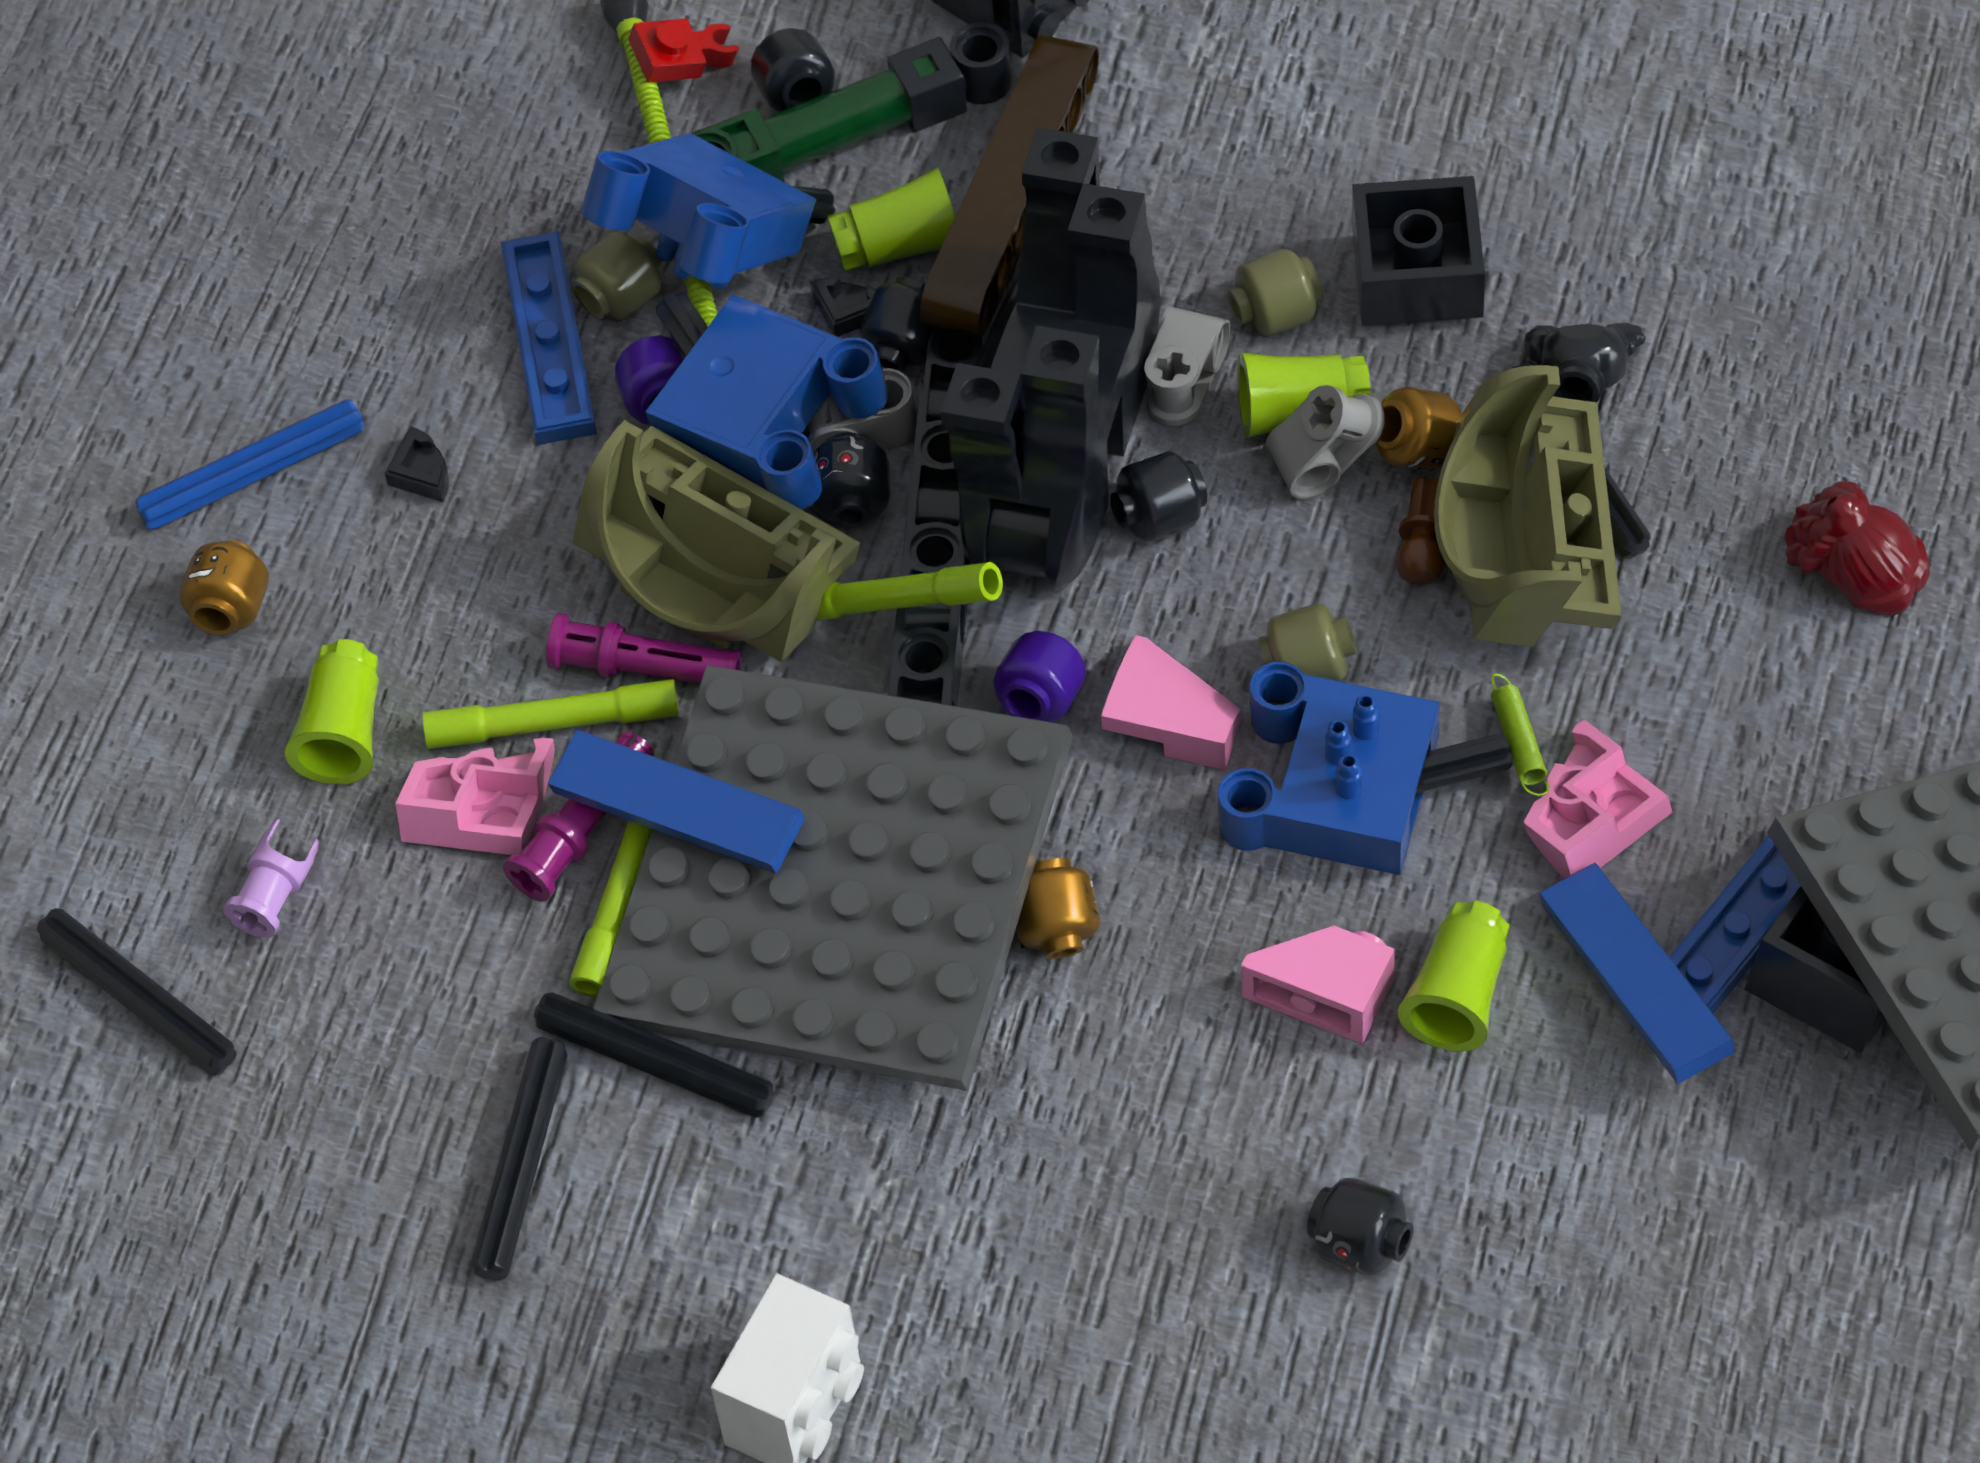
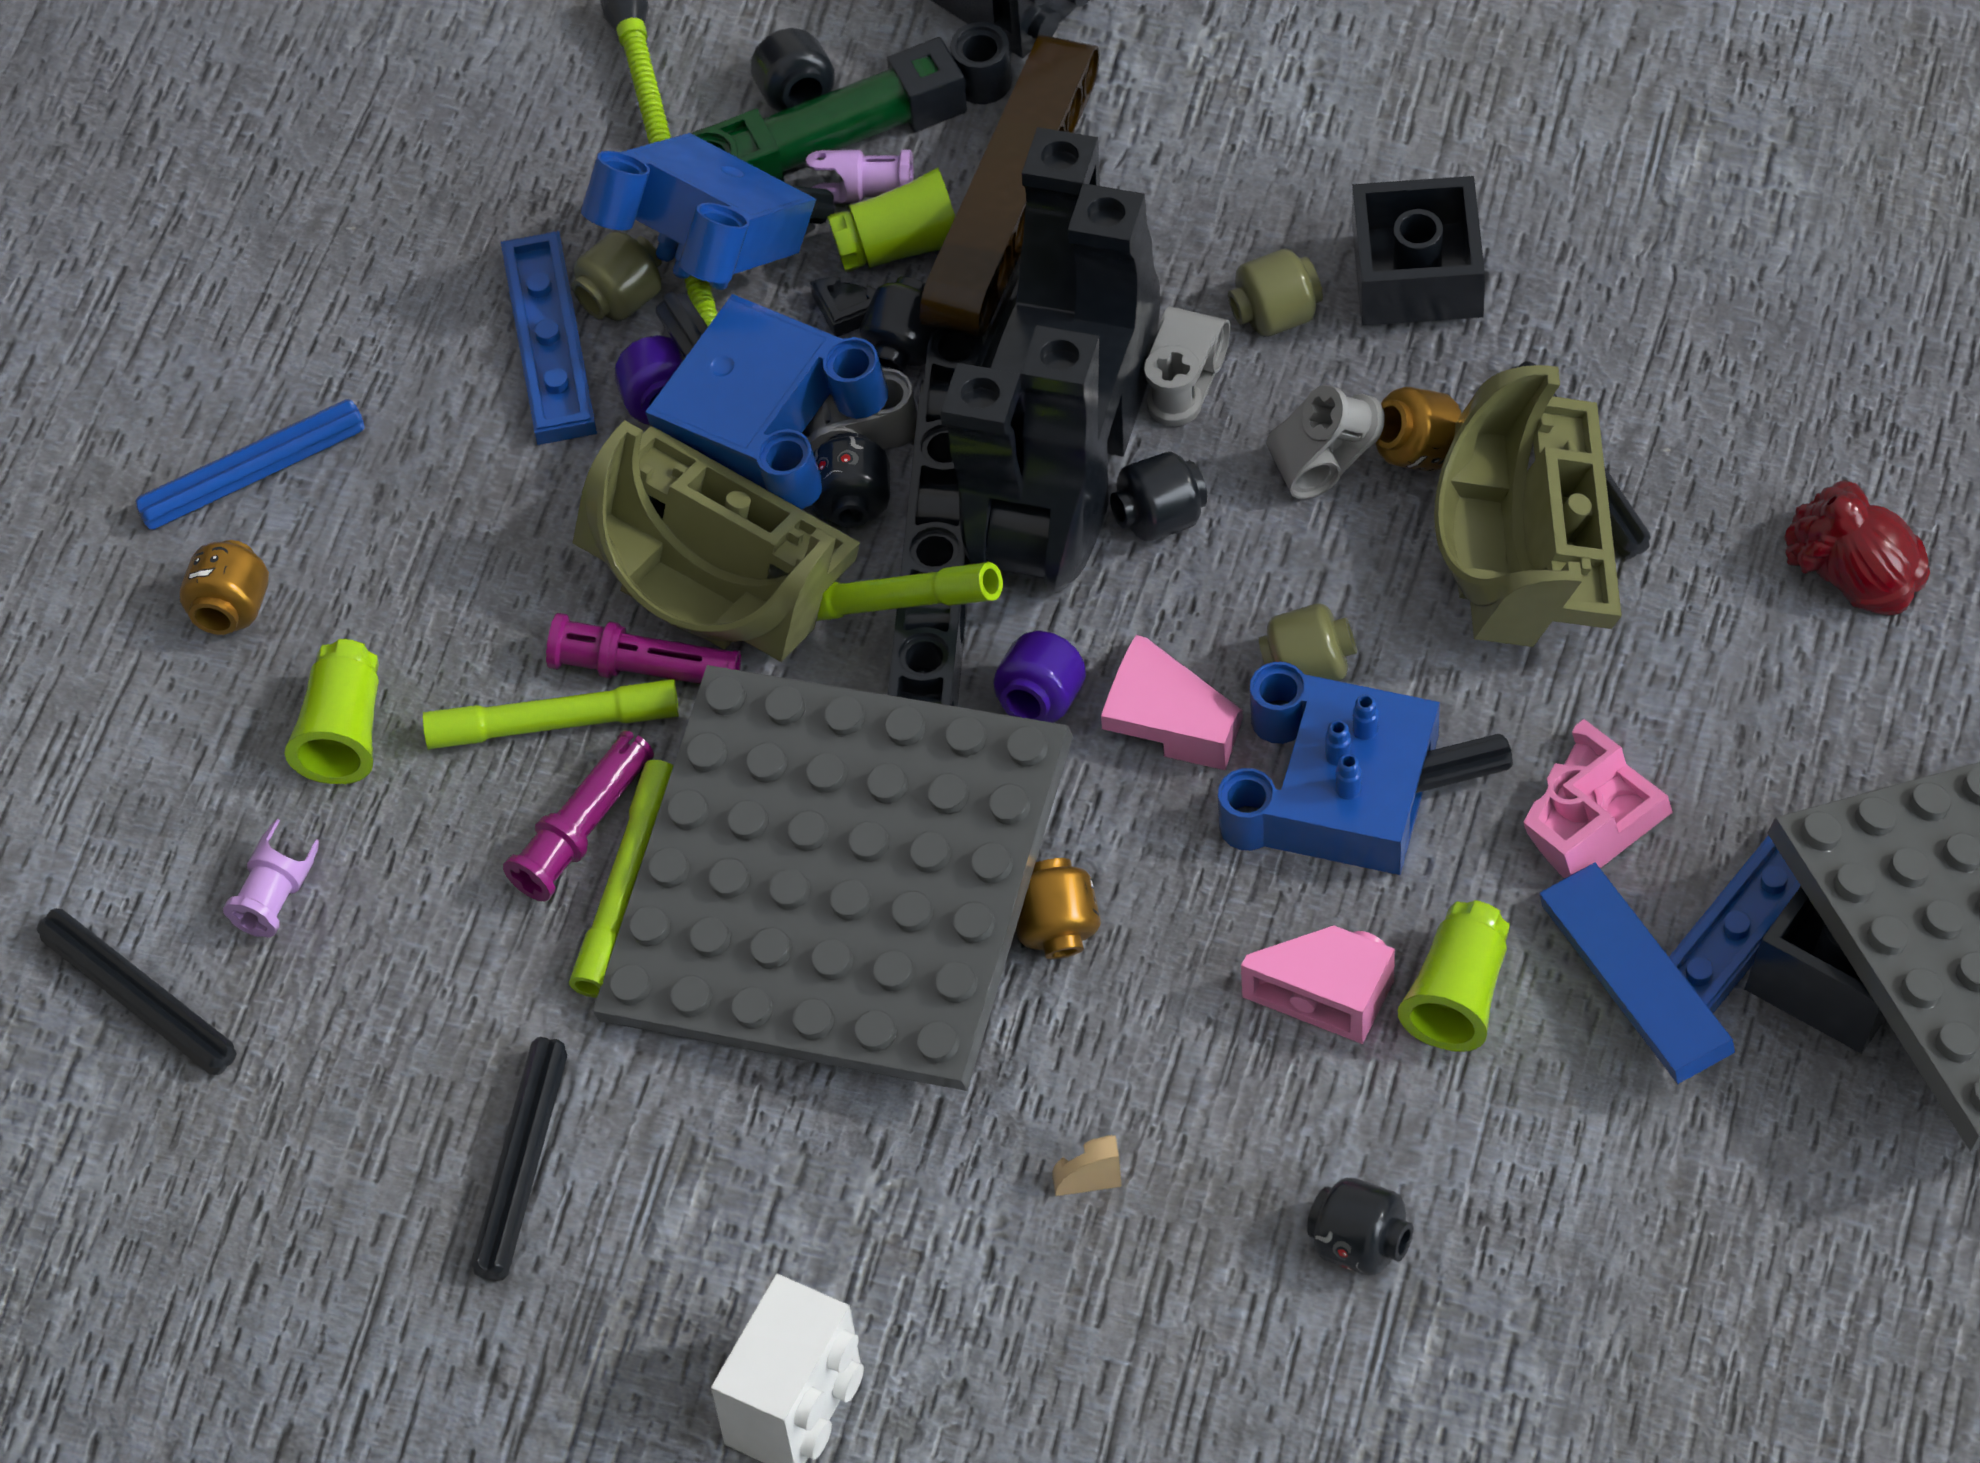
(418, 467): black tile -> none
(476, 800): bright pink slope -> none
(654, 1054): black axle -> none
(675, 52): red plate -> none
(676, 801): blue tile -> none
(862, 174): none -> lavender piece
(1090, 1171): none -> tan tile
(1277, 385): lime plant -> none
(1419, 555): reddish brown axle -> none
(1519, 734): lime piece -> none
(1586, 355): black animal -> none

